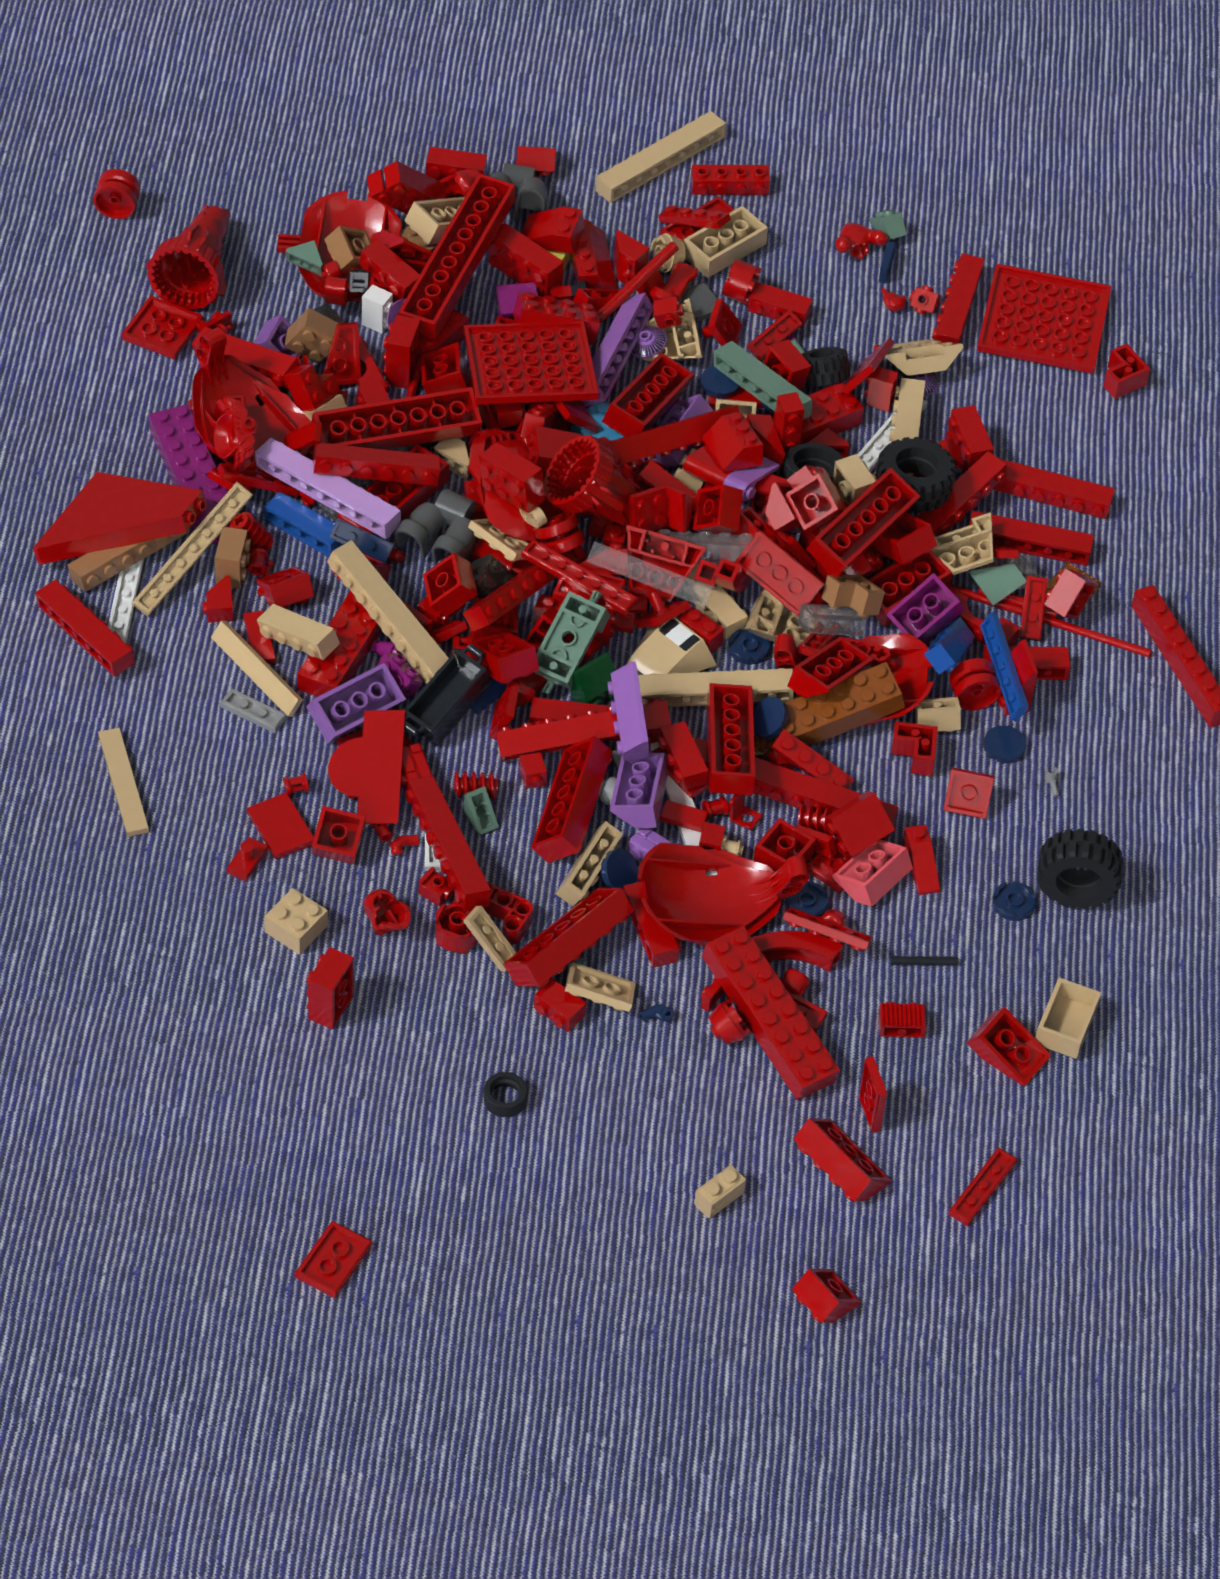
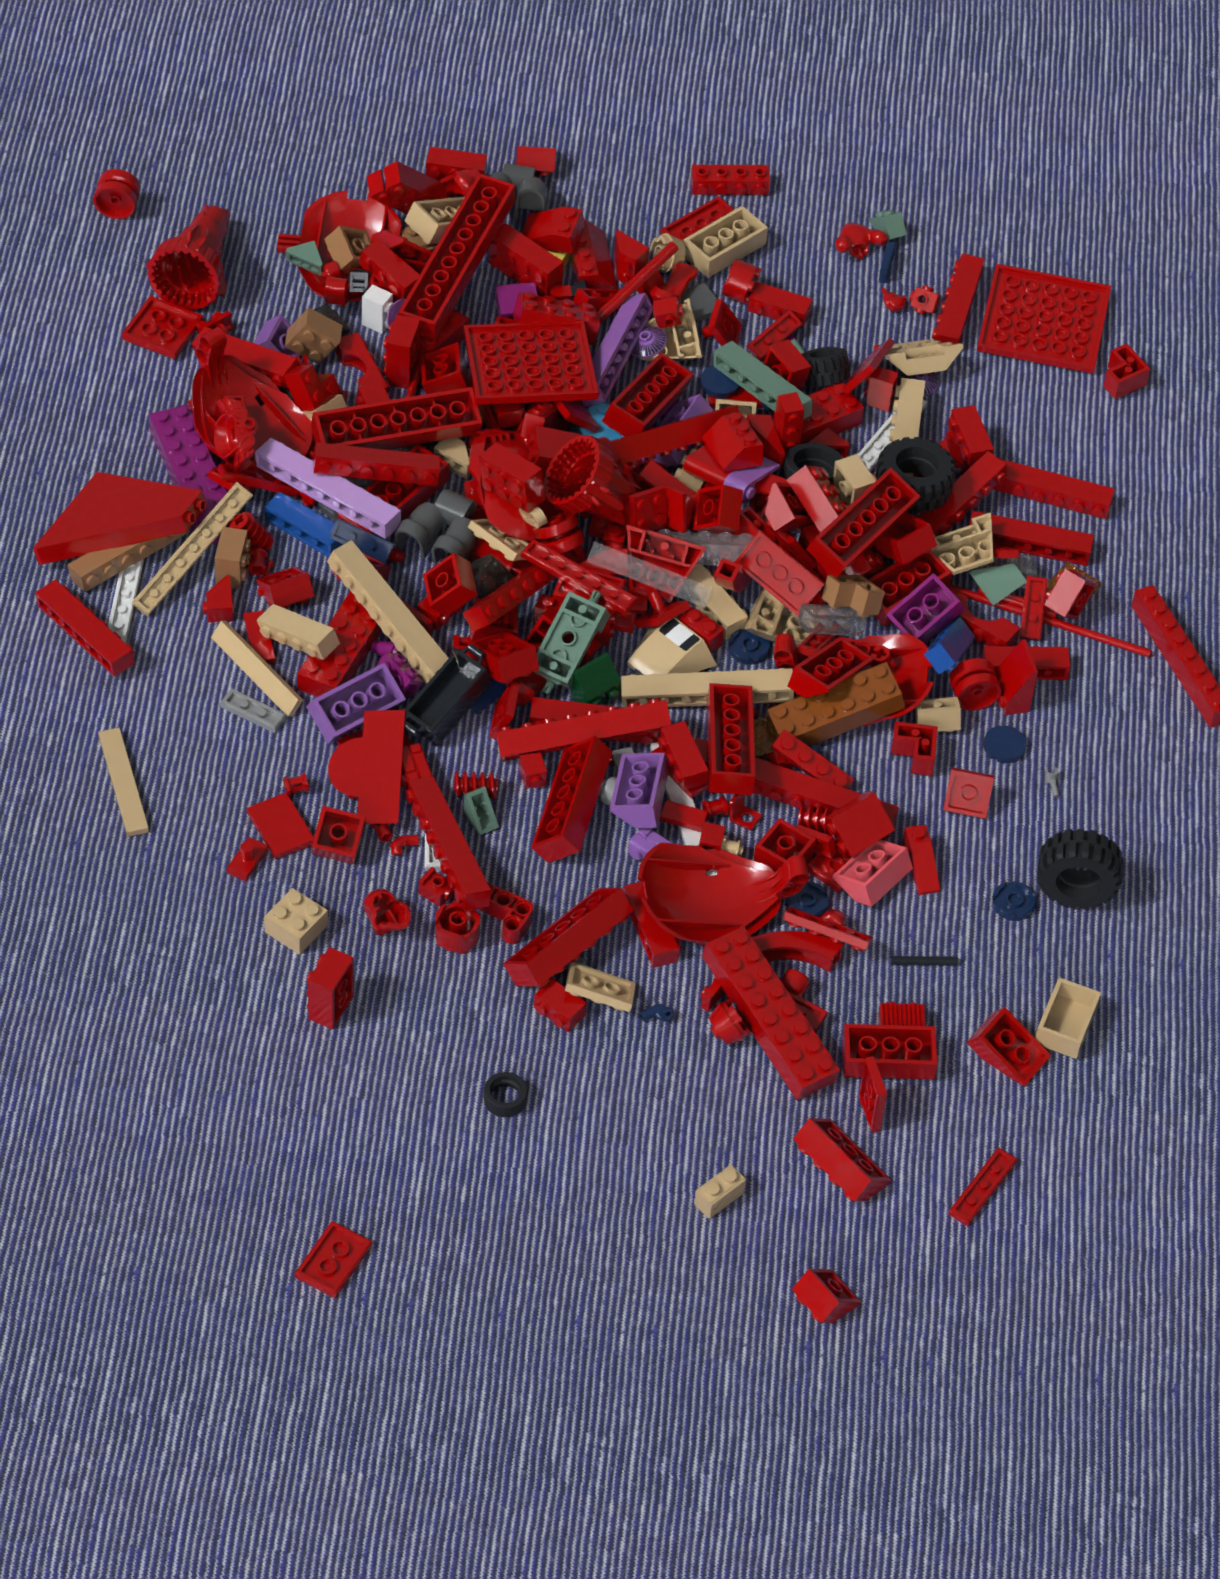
(304, 436): red tile -> none
(344, 354): red wing -> none
(448, 631): red tile -> none
(489, 936): tan plate -> none
(587, 866): tan brick -> none
(619, 868): dark blue tile -> none
(629, 712): medium lavender slope -> none
(660, 157): tan brick -> none
(694, 217): red plate -> none
(705, 573): red brick -> none
(770, 717): dark blue tile -> none
(815, 501): red brick -> none
(897, 1049): none -> red brick
(1004, 666): blue tile -> none

